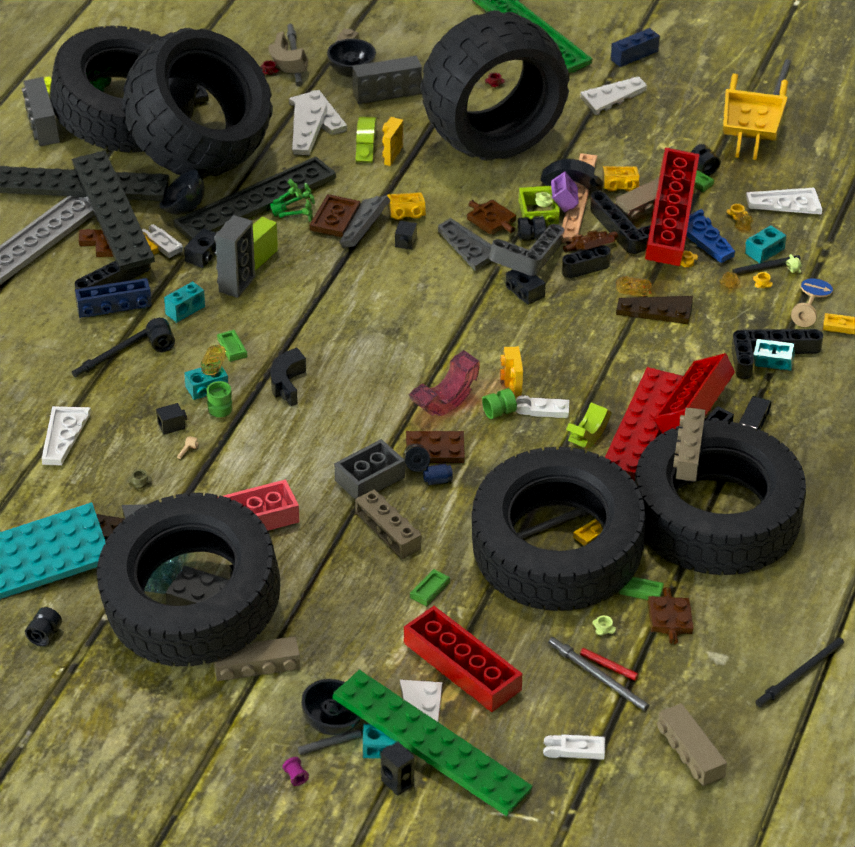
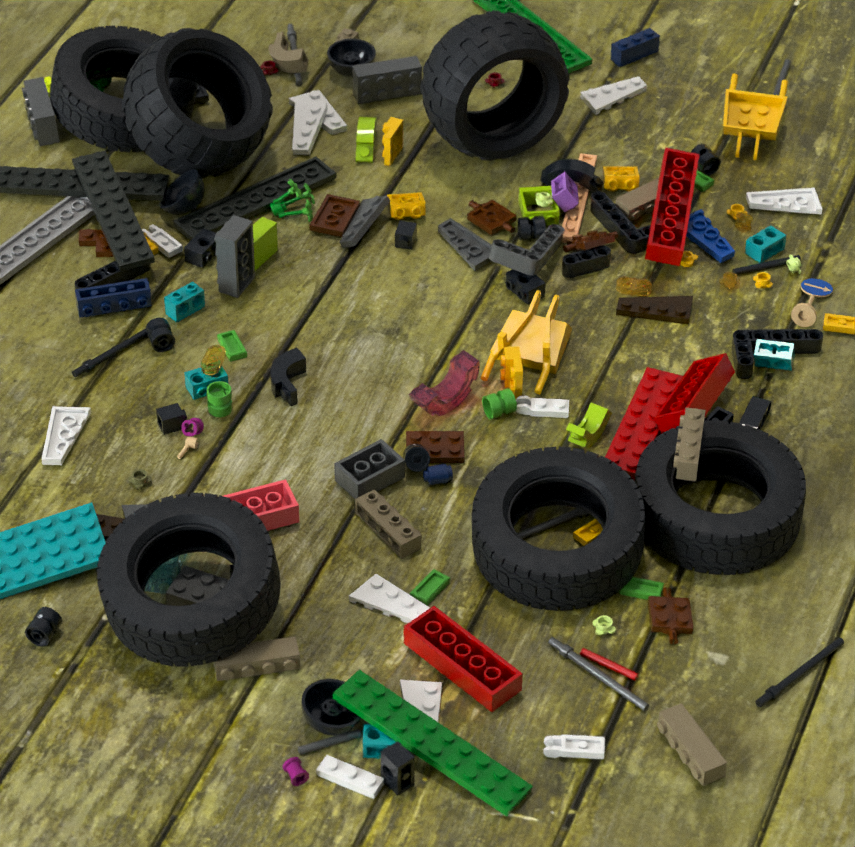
(197, 428): none -> magenta bush
(350, 776): none -> white plate
(388, 598): none -> white wing
(538, 338): none -> yellow piece

